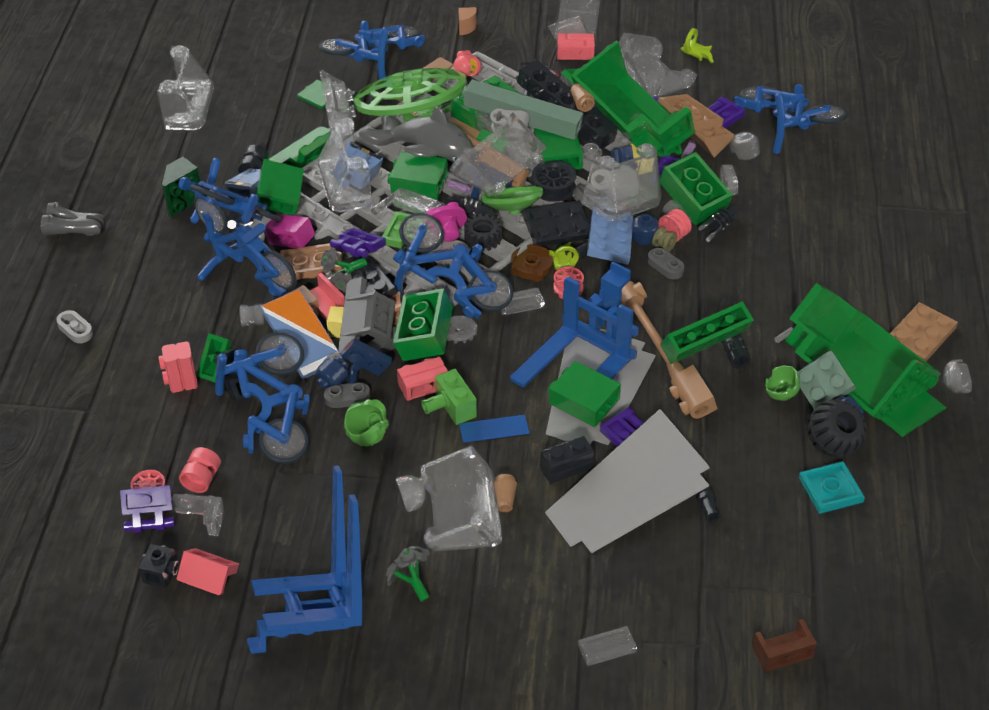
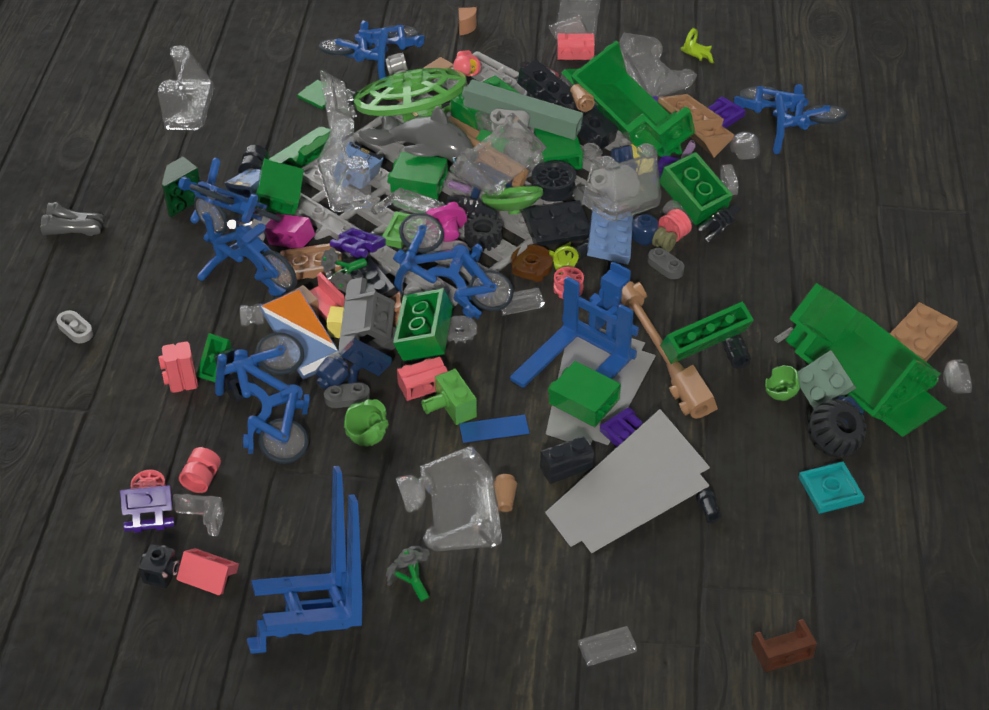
(396, 63): none -> light grey piece

